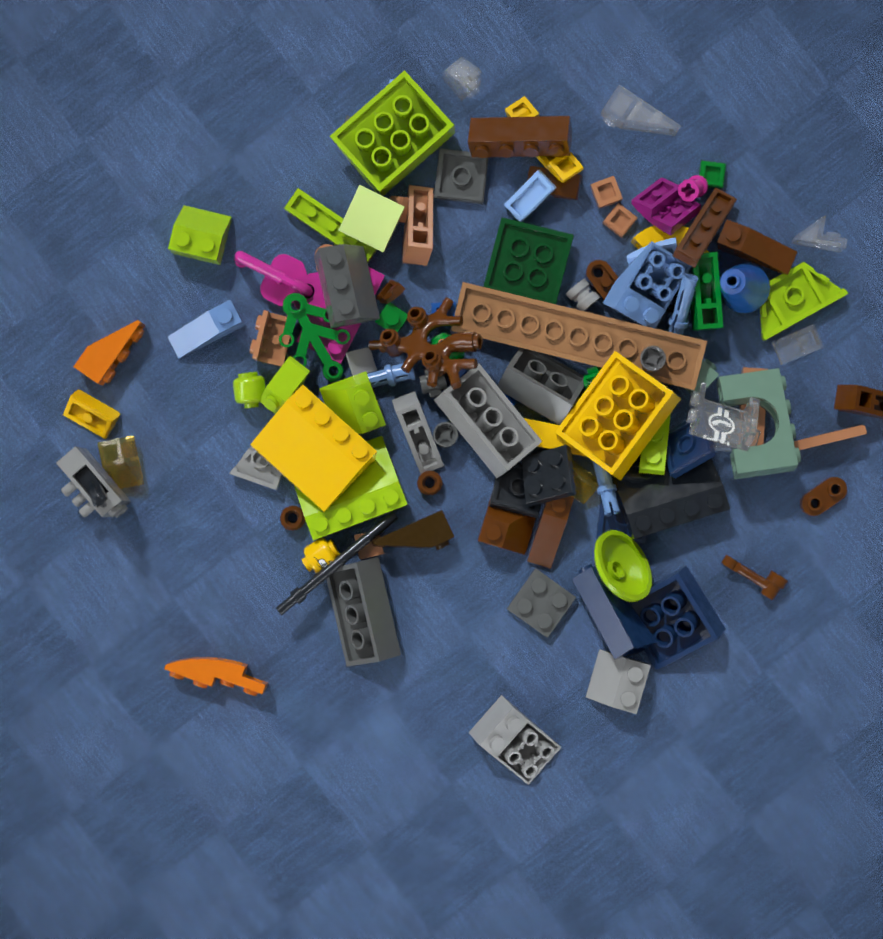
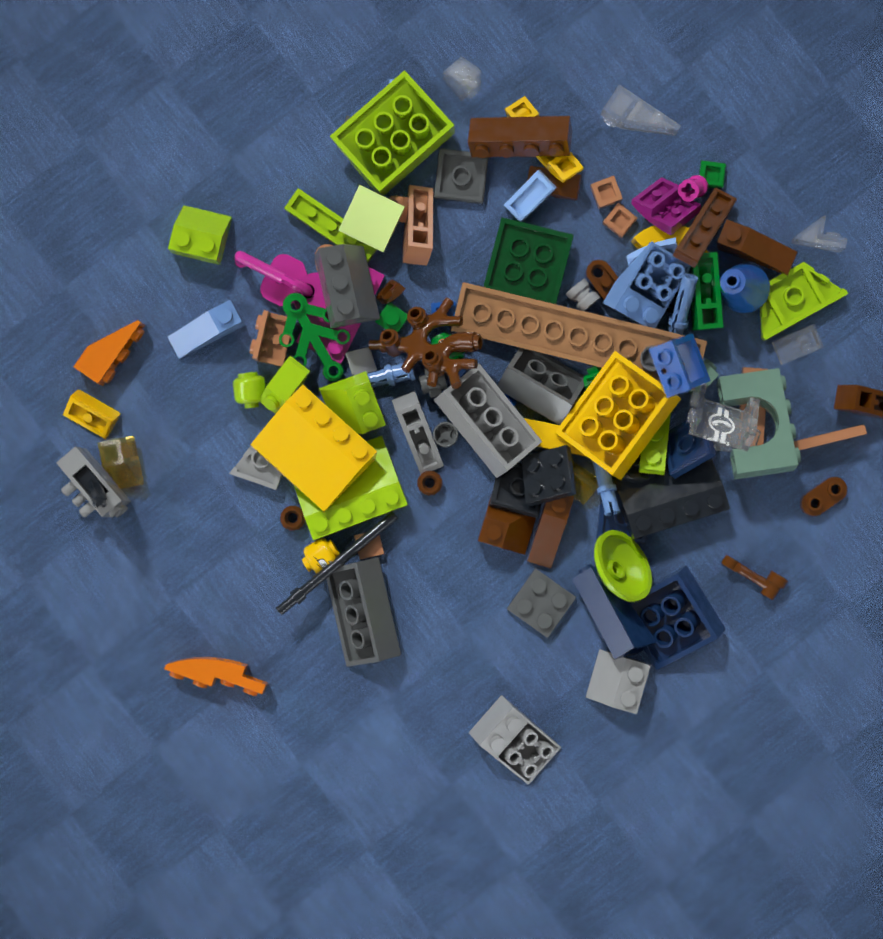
(421, 534): dark brown slope -> none
(679, 376): none -> blue window

